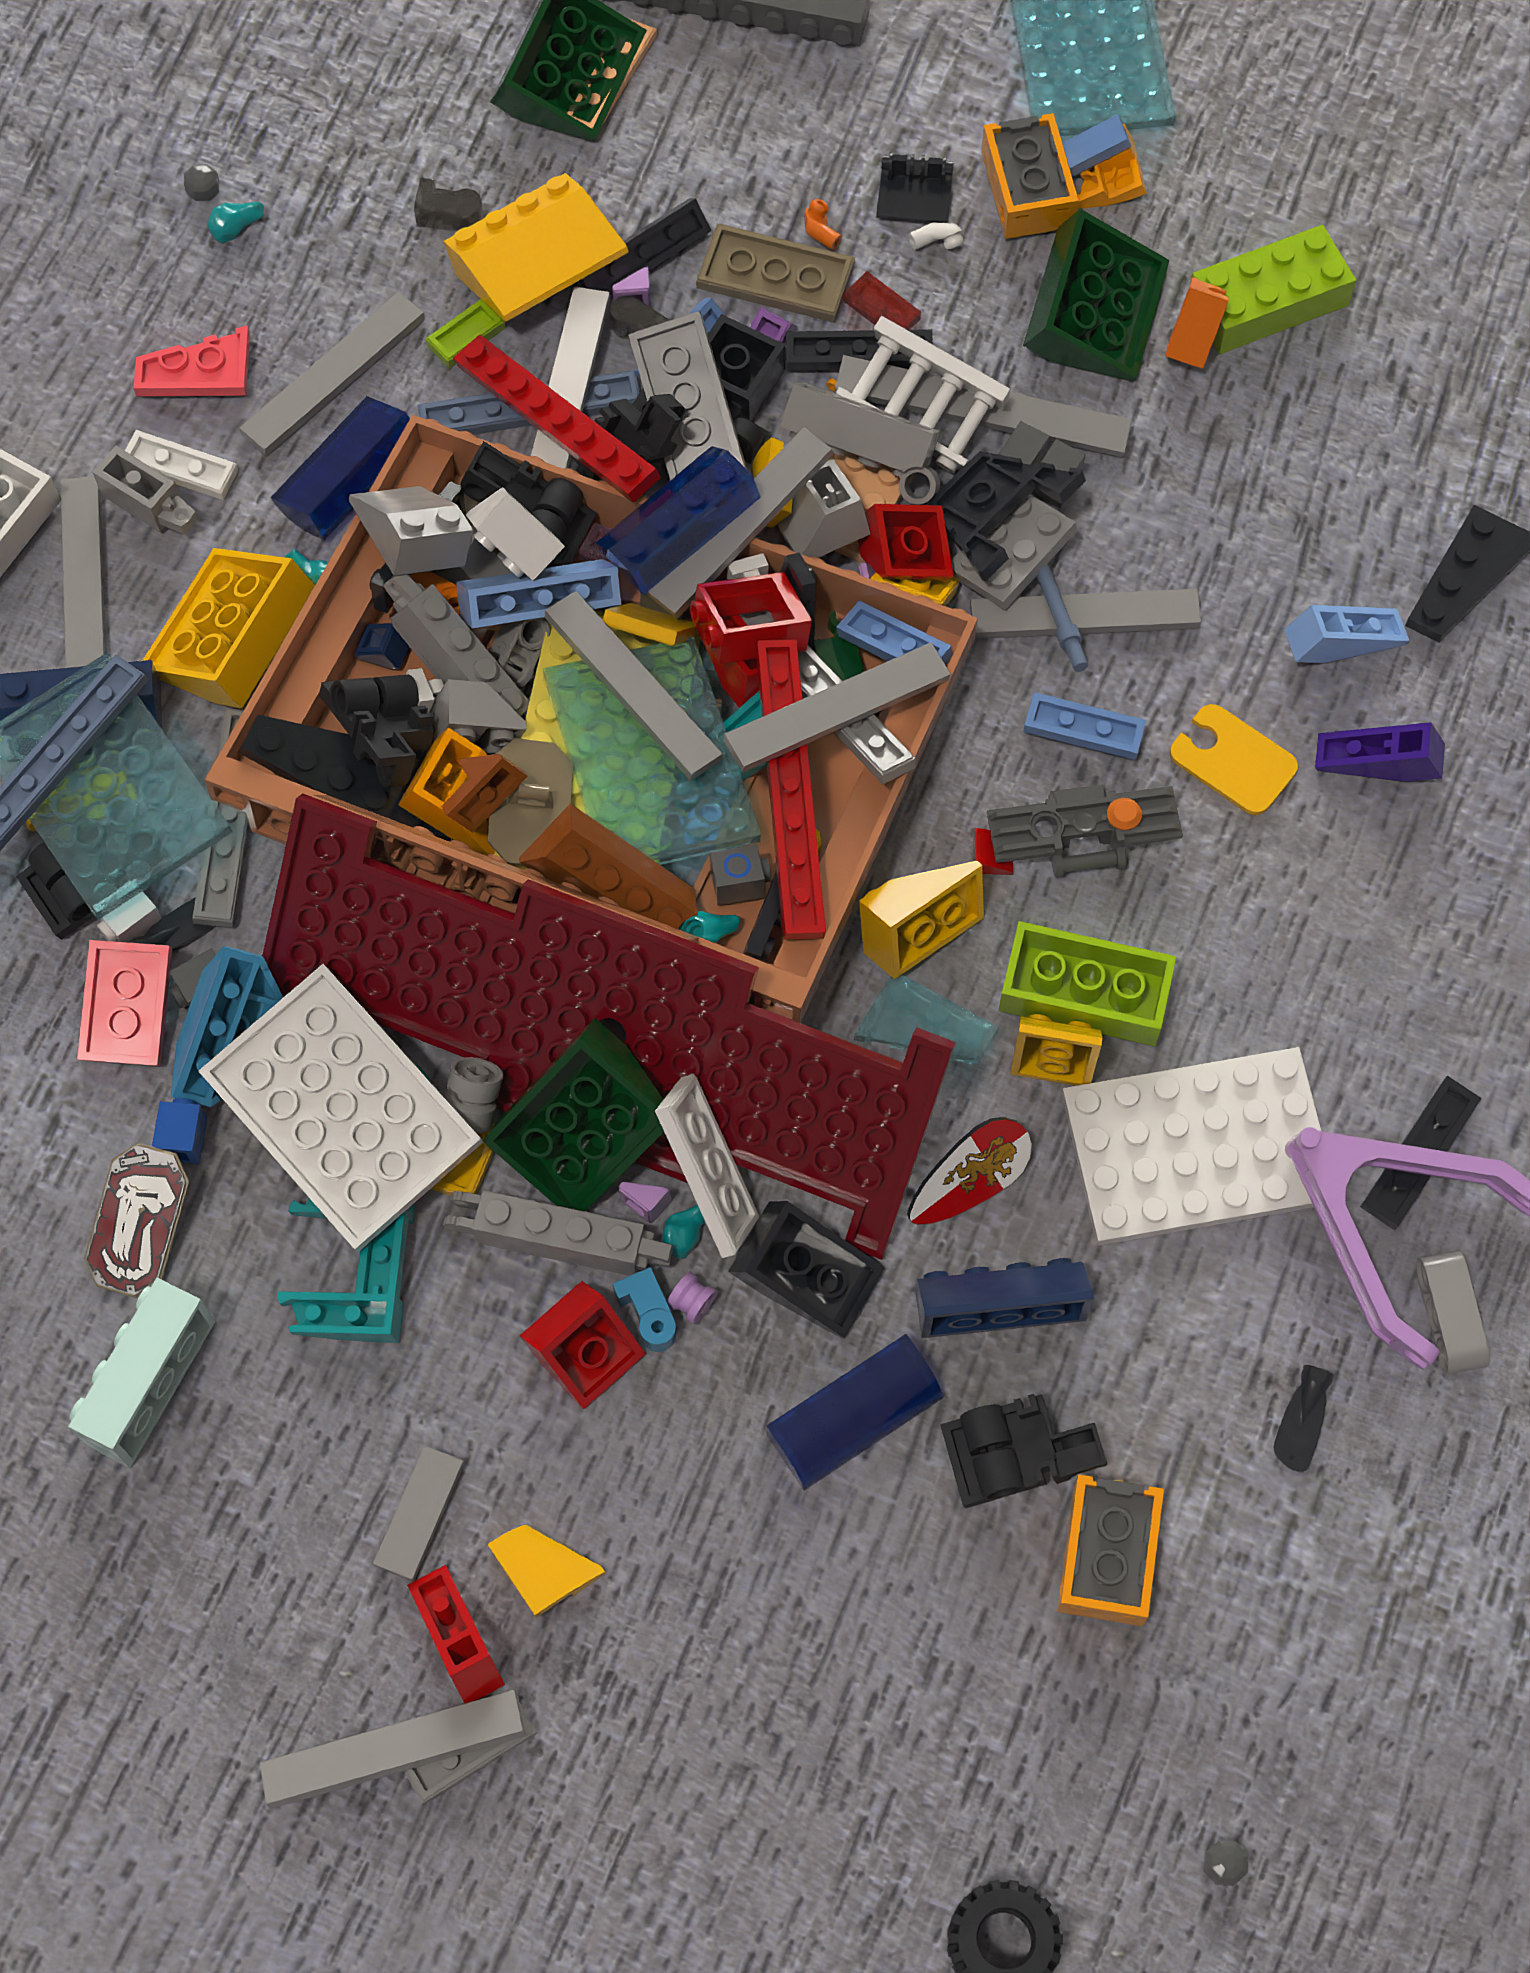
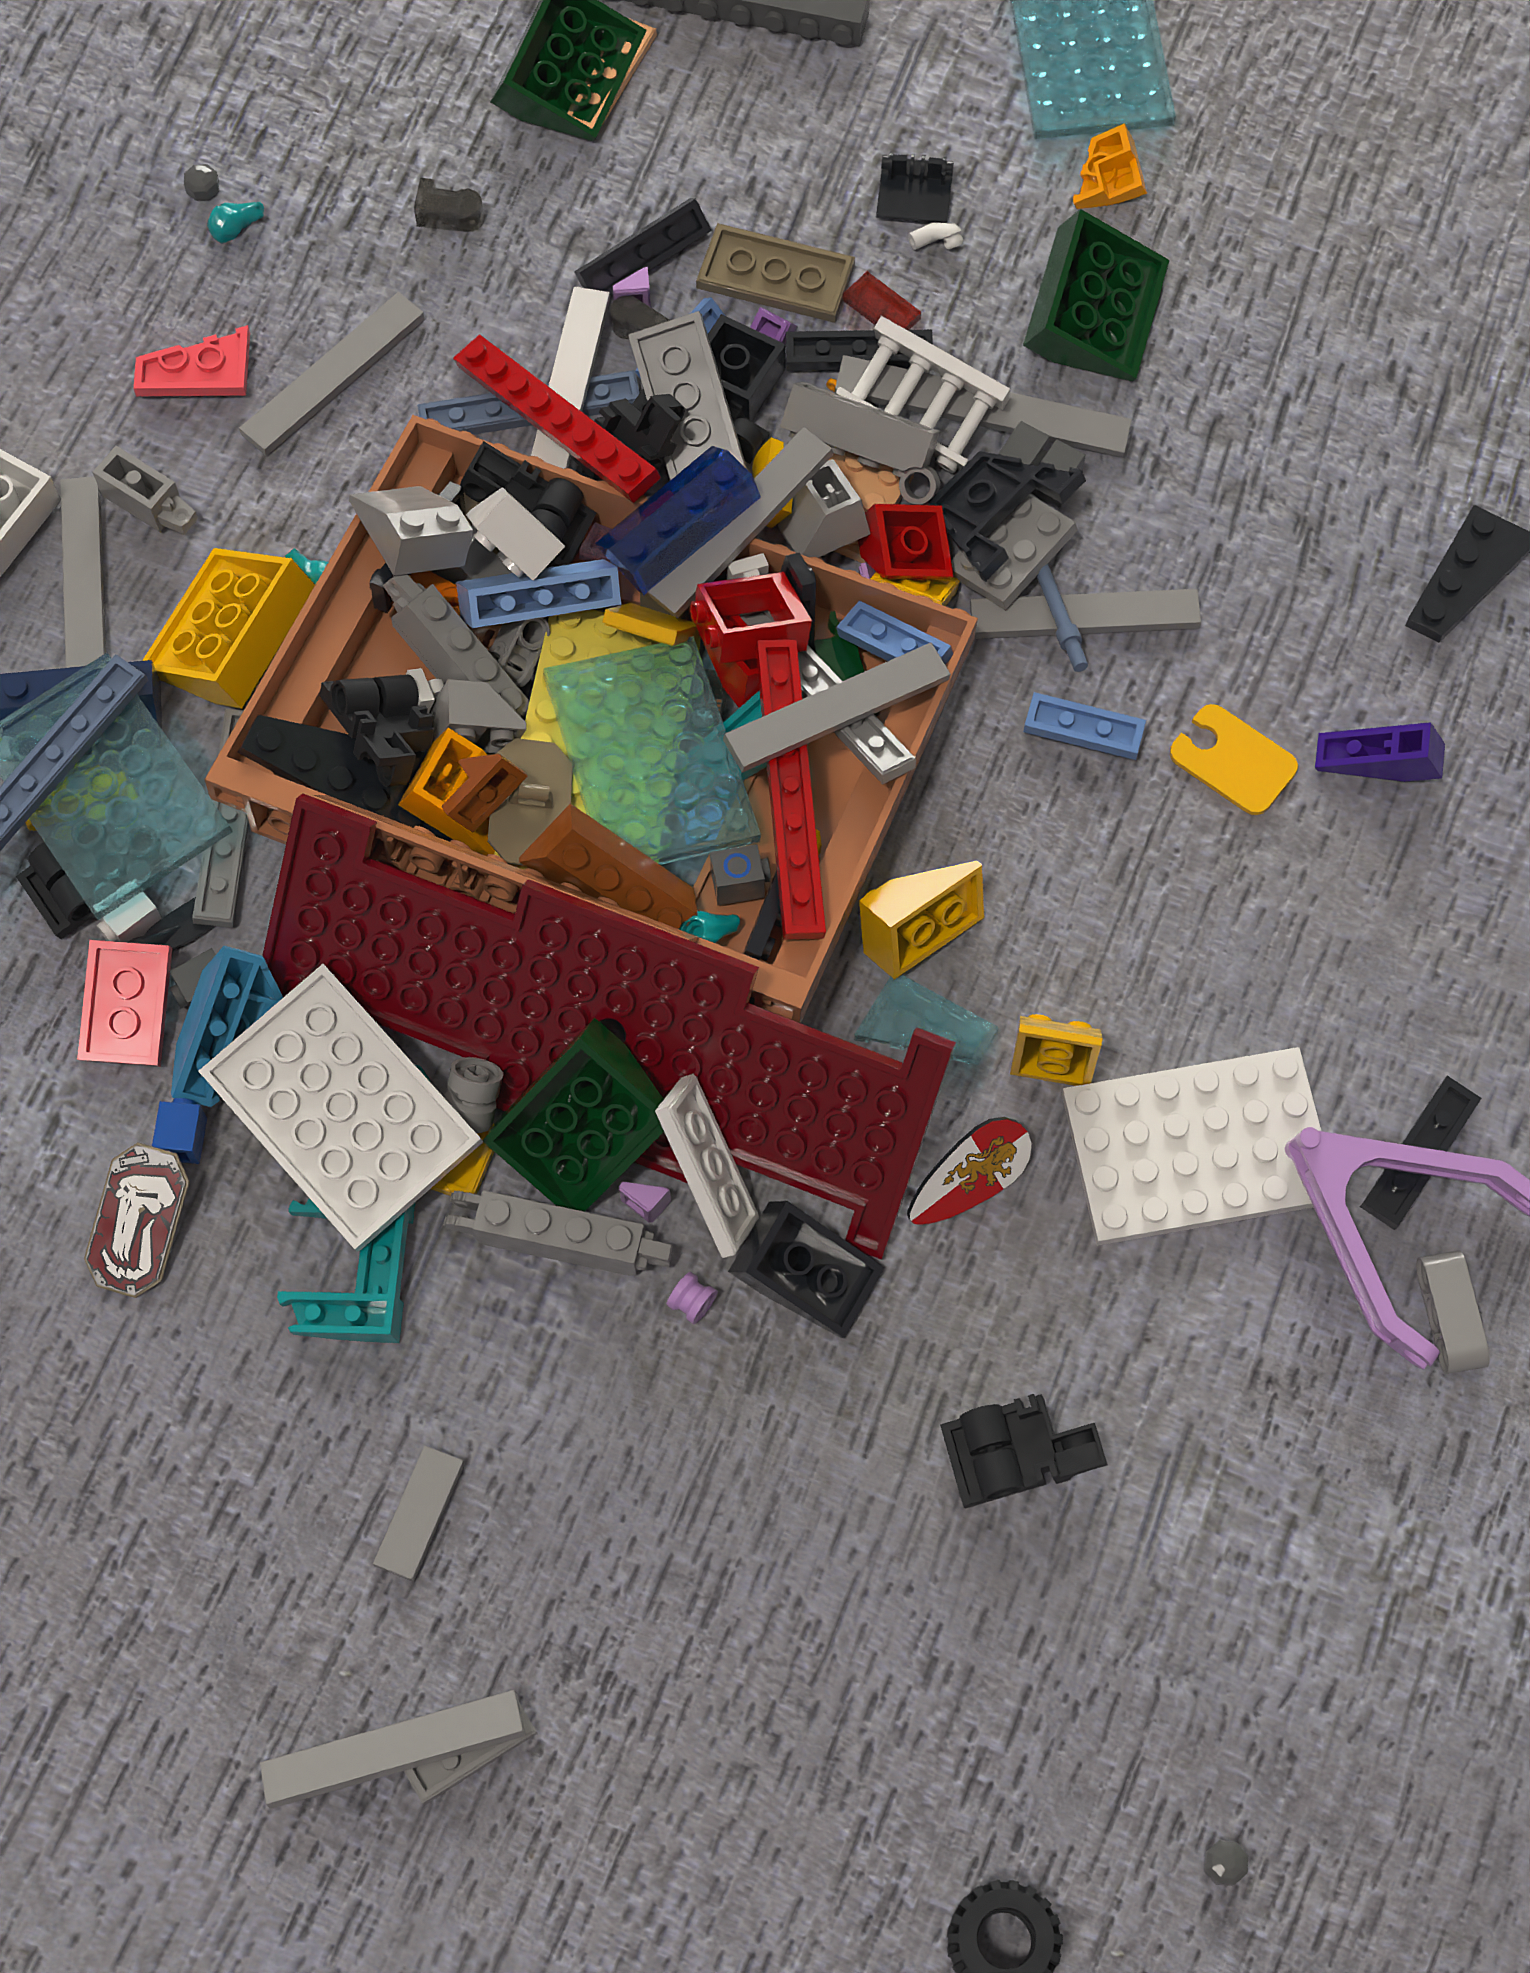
(141, 1372): light aqua brick -> none
(184, 465): white tile -> none
(341, 466): clear blue brick -> none
(382, 646): dark blue slope -> none
(455, 1635): red slope -> none
(462, 329): lime tile -> none
(534, 247): yellow slope -> none
(542, 1567): yellow slope -> none
(583, 1344): red slope -> none
(633, 685): light grey tile -> none
(655, 1318): dark azure leg -> none
(683, 1231): teal animal -> none
(816, 225): orange arm -> none
(854, 1412): clear blue brick -> none
(984, 854): red slope -> none
(1003, 1298): dark blue slope -> none
(1028, 175): piece -> none
(1085, 812): dark grey piece -> none
(1088, 981): lime brick -> none
(1096, 144): medium blue tile -> none
(1110, 1550): dark grey piece -> none
(1197, 323): orange hinge -> none
(1279, 287): lime brick -> none
(1303, 1419): black piece -> none
(1343, 632): light blue slope -> none

